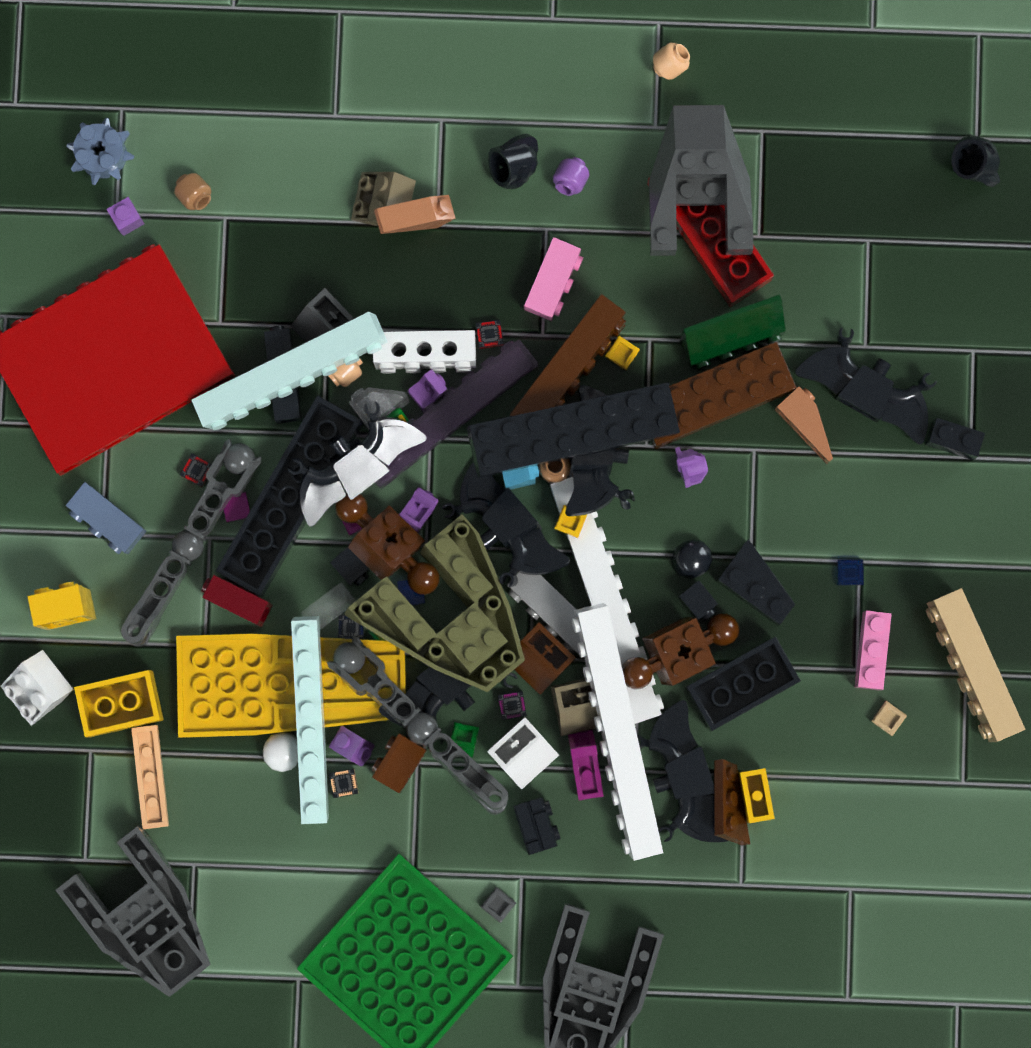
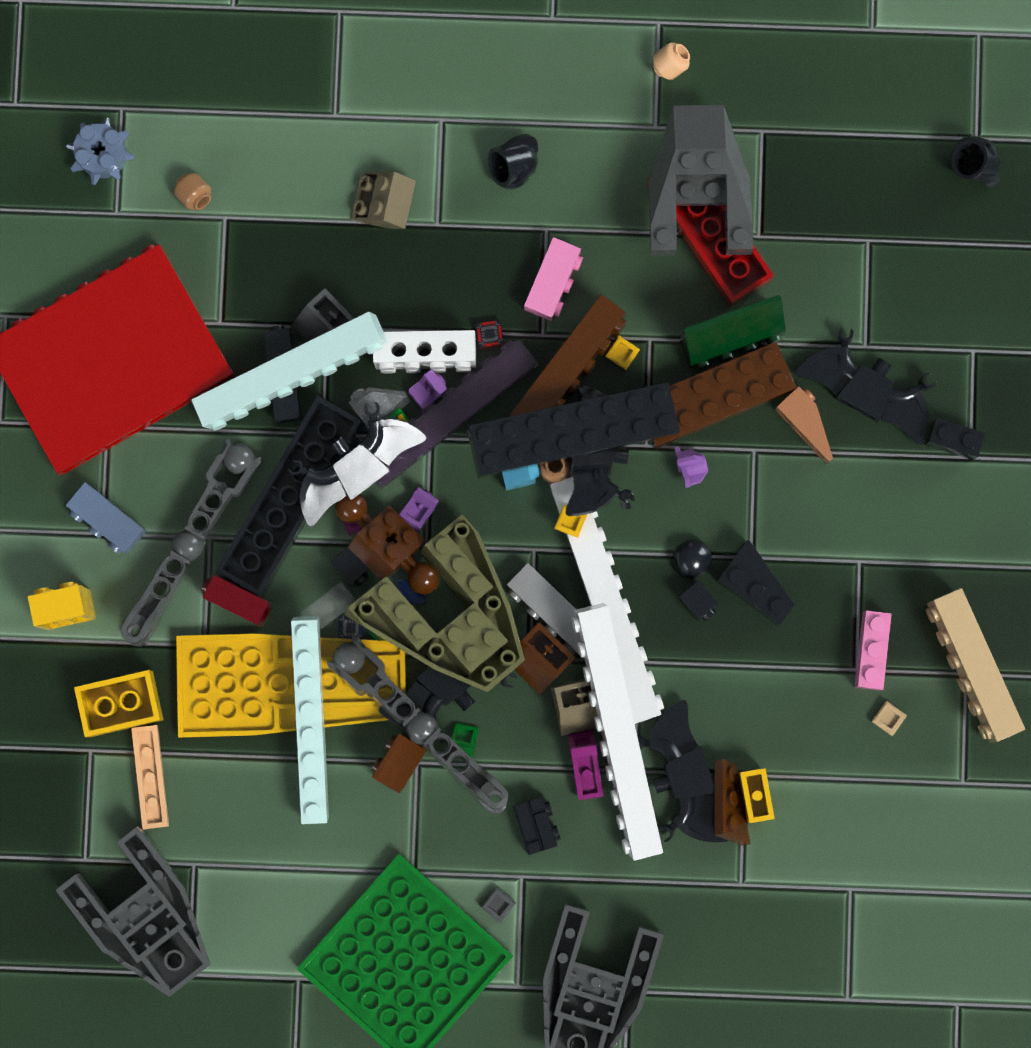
(36, 687): white slope -> none
(125, 216): medium lavender brick -> none
(196, 470): tile -> none
(237, 508): magenta tile -> none
(281, 751): white hair -> none
(343, 783): tile -> none
(346, 374): light nougat head -> none
(352, 746): medium lavender bracket -> none
(415, 215): nougat slope -> none
(508, 523): black torso -> none
(512, 705): tile -> none
(523, 753): white slope -> none
(571, 176): medium lavender head -> none
(680, 636): reddish brown brick -> none
(743, 684): black brick -> none
(850, 572): clear blue tile -> none

